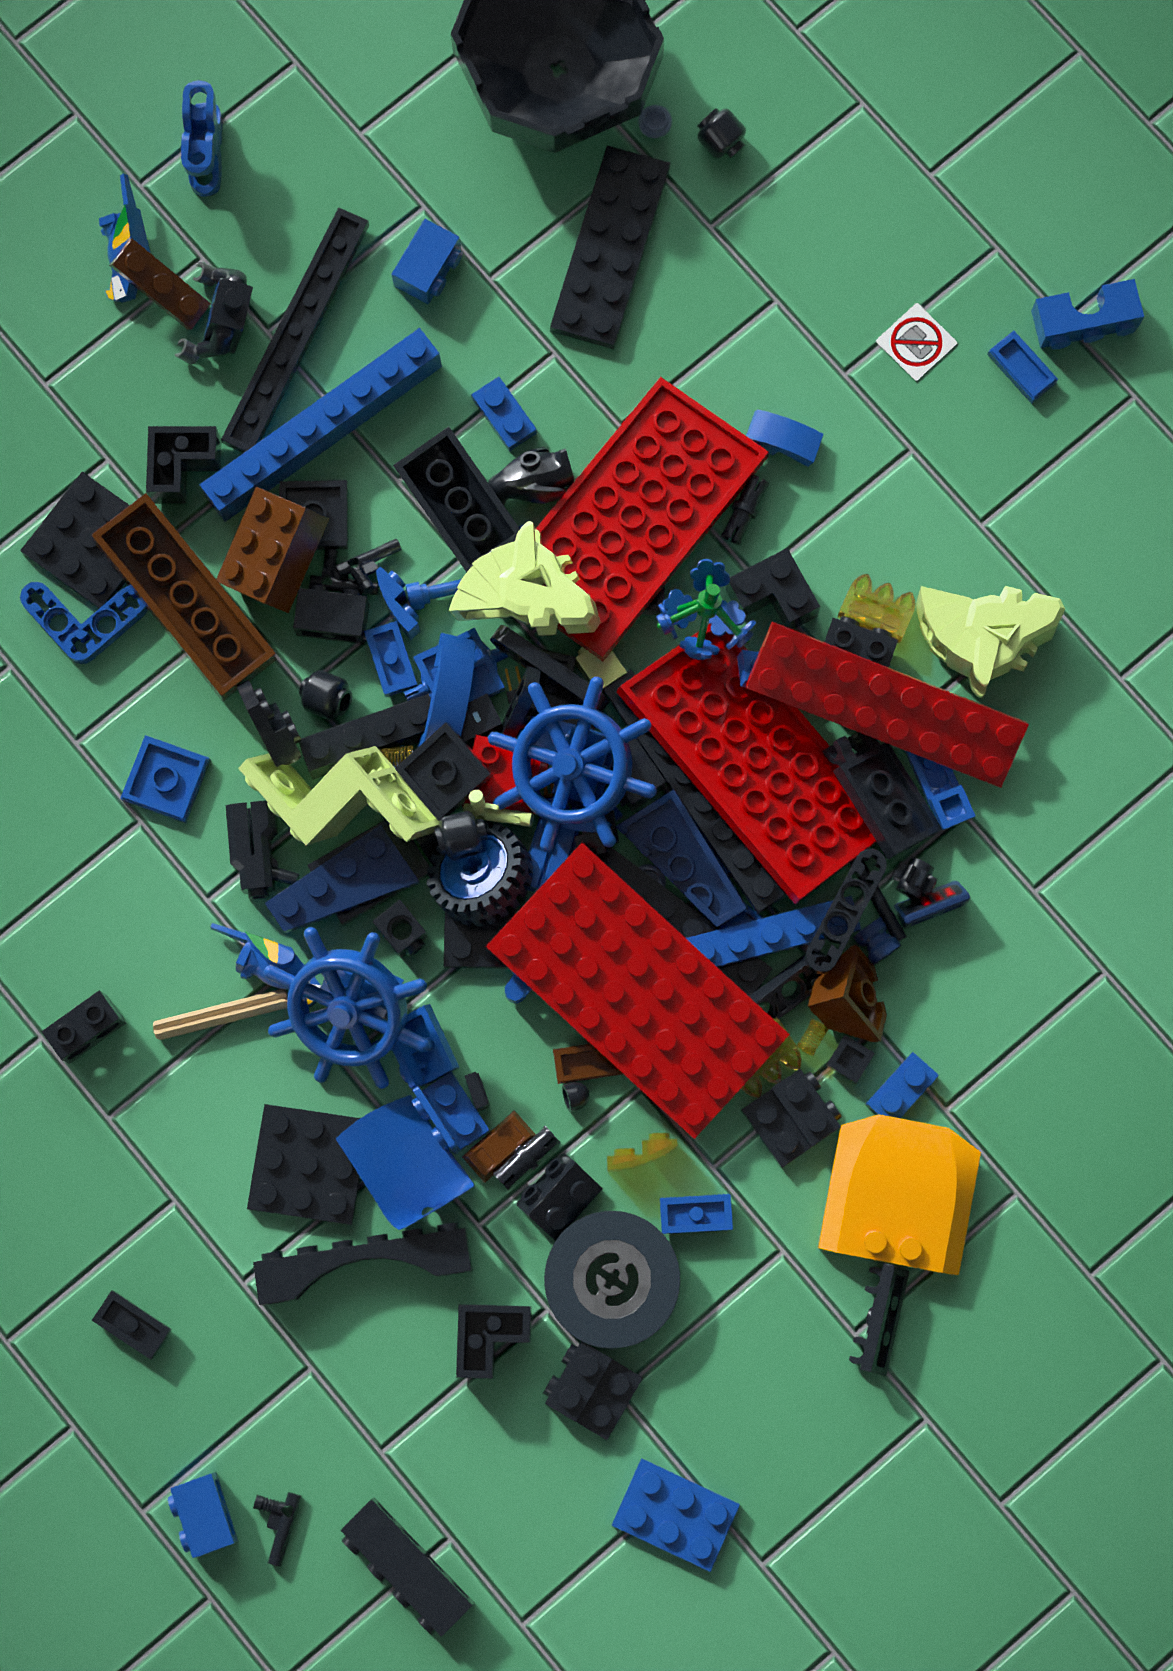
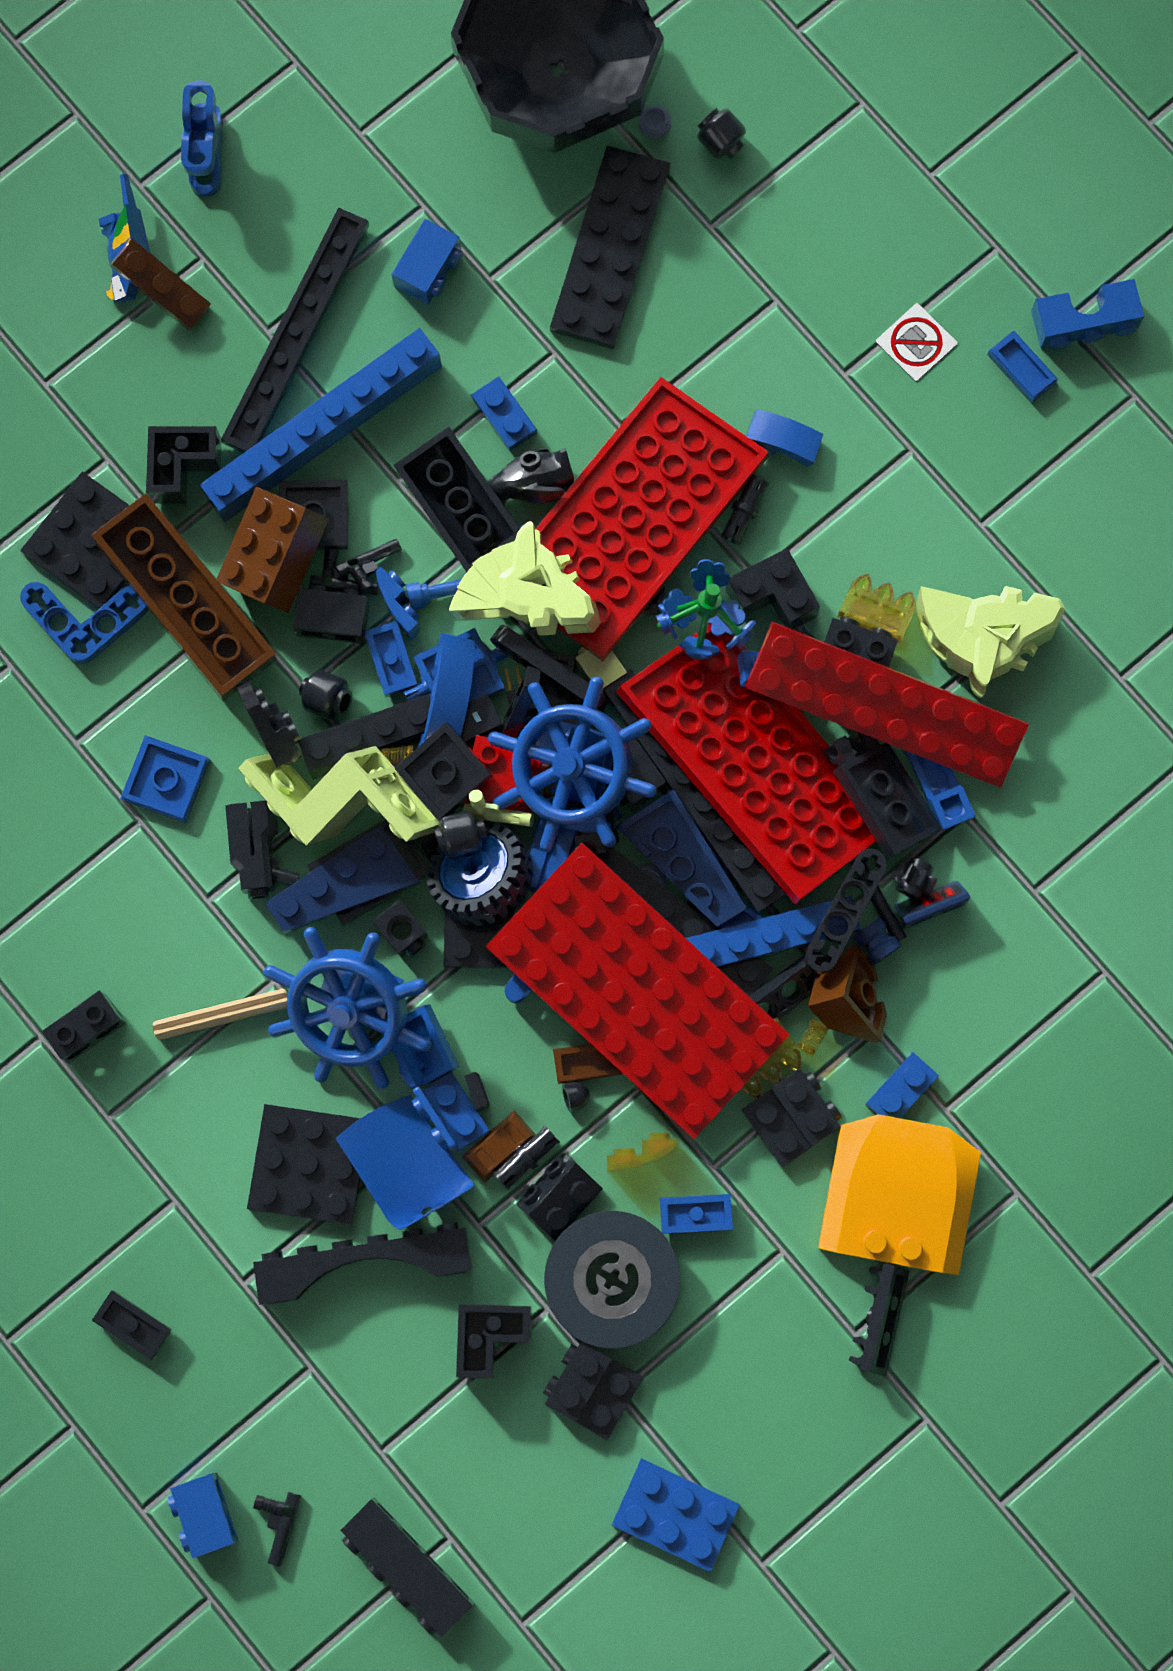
(225, 316): black torso -> none
(260, 953): blue animal -> none
(850, 1059): black plate -> none

